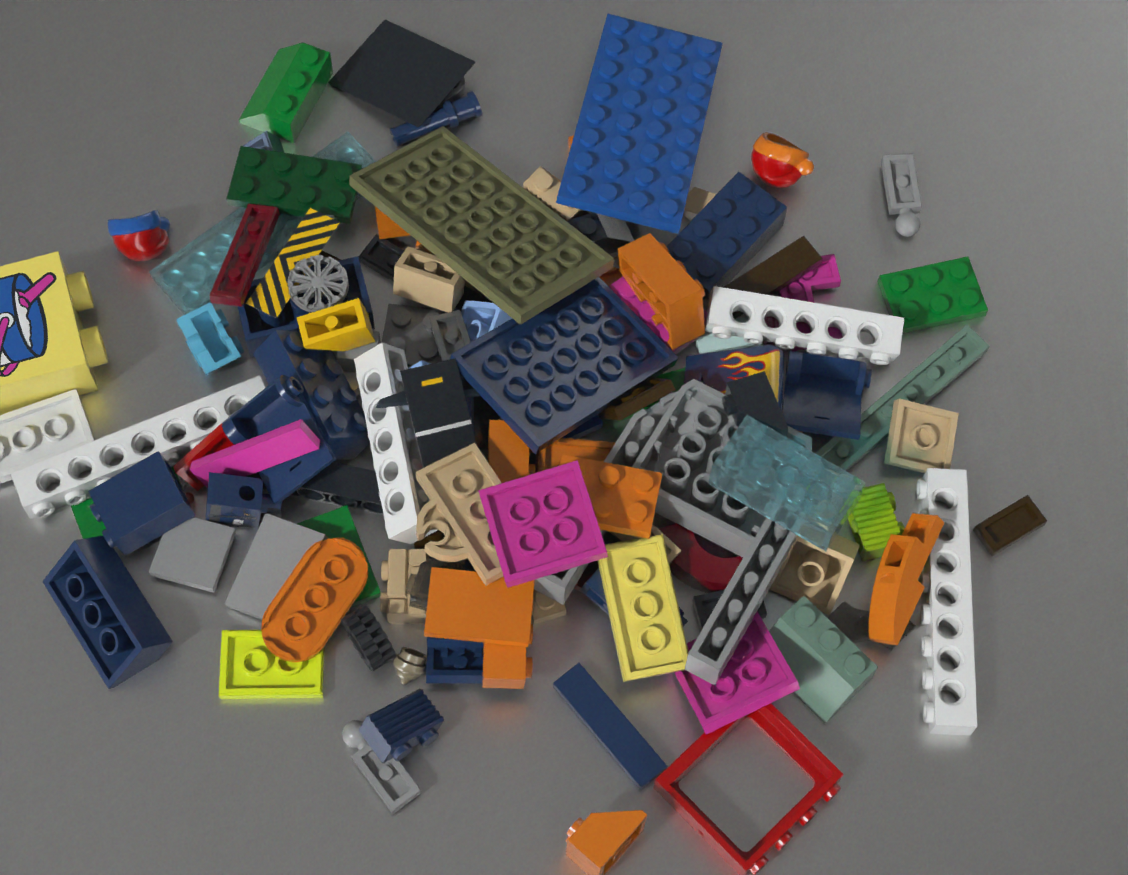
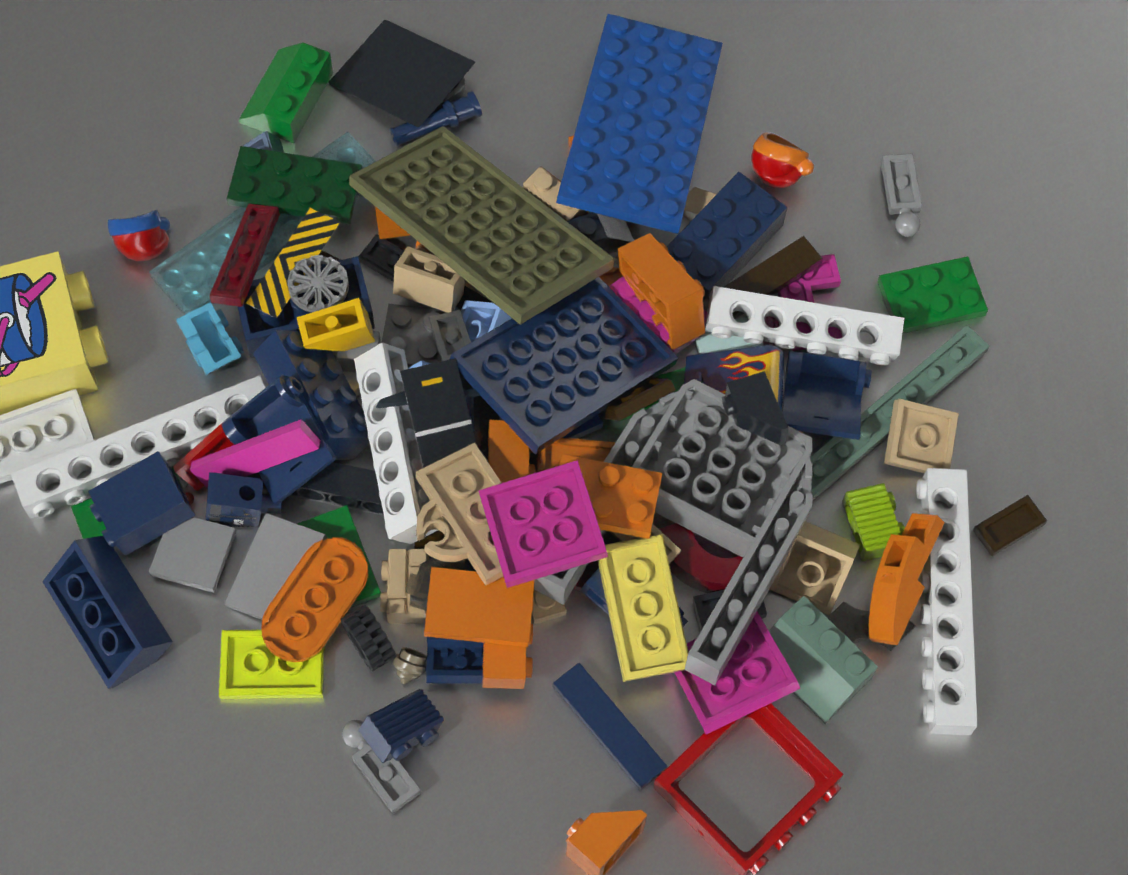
(786, 482): clear light blue brick -> none

